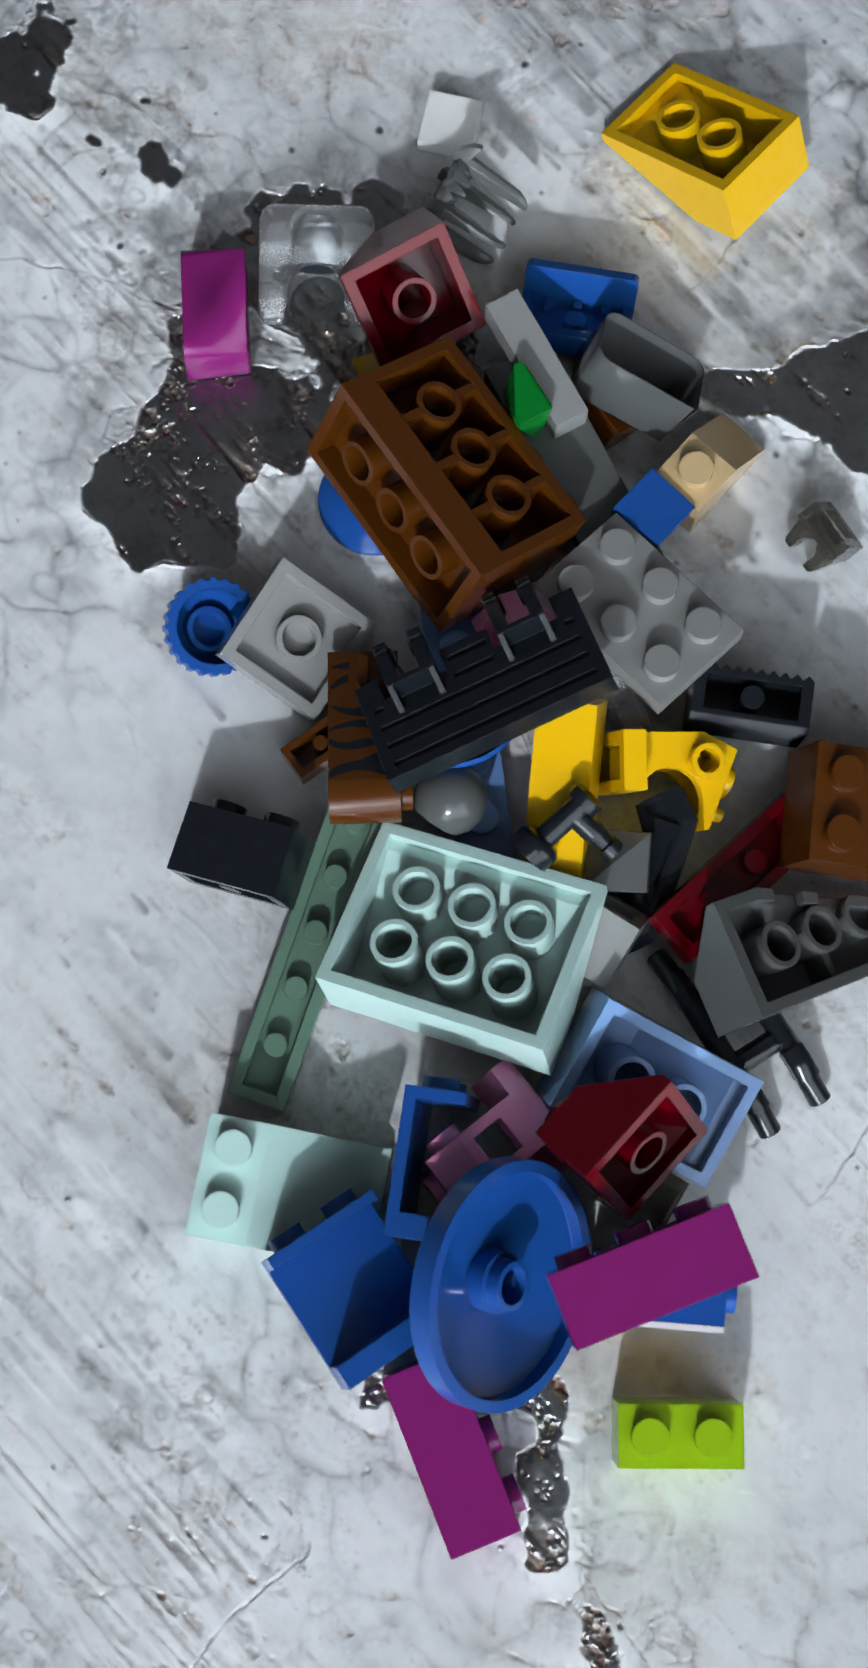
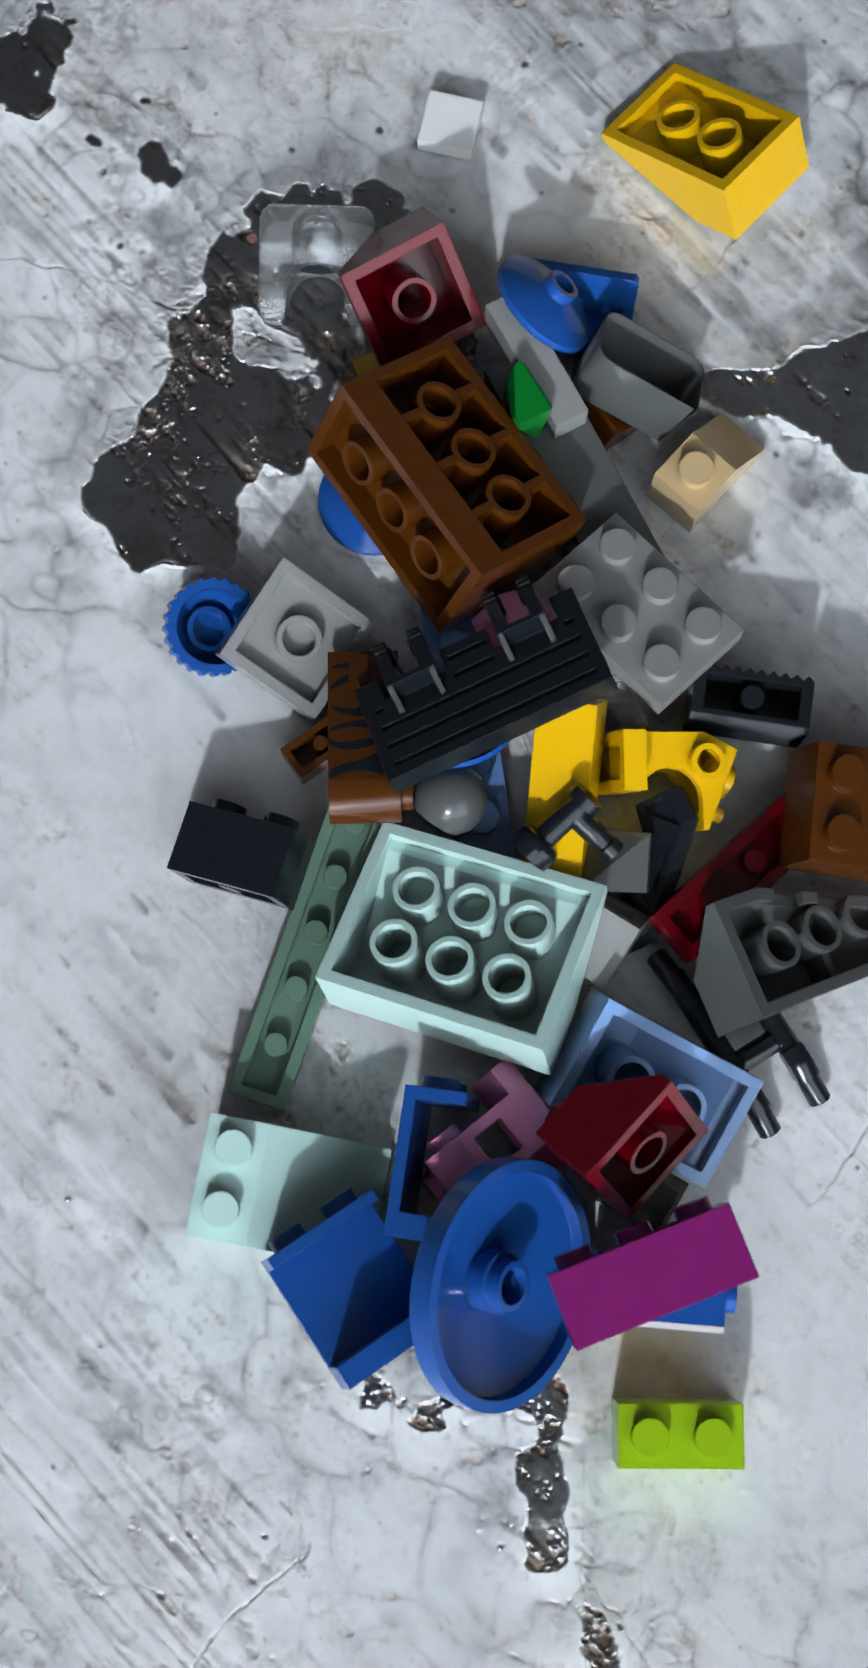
(215, 313): magenta piece -> none
(454, 1463): magenta brick -> none
(456, 184): dark grey piece -> none
(544, 303): none -> blue dish
(654, 508): blue tile -> none
(829, 530): clear smoke tile -> none

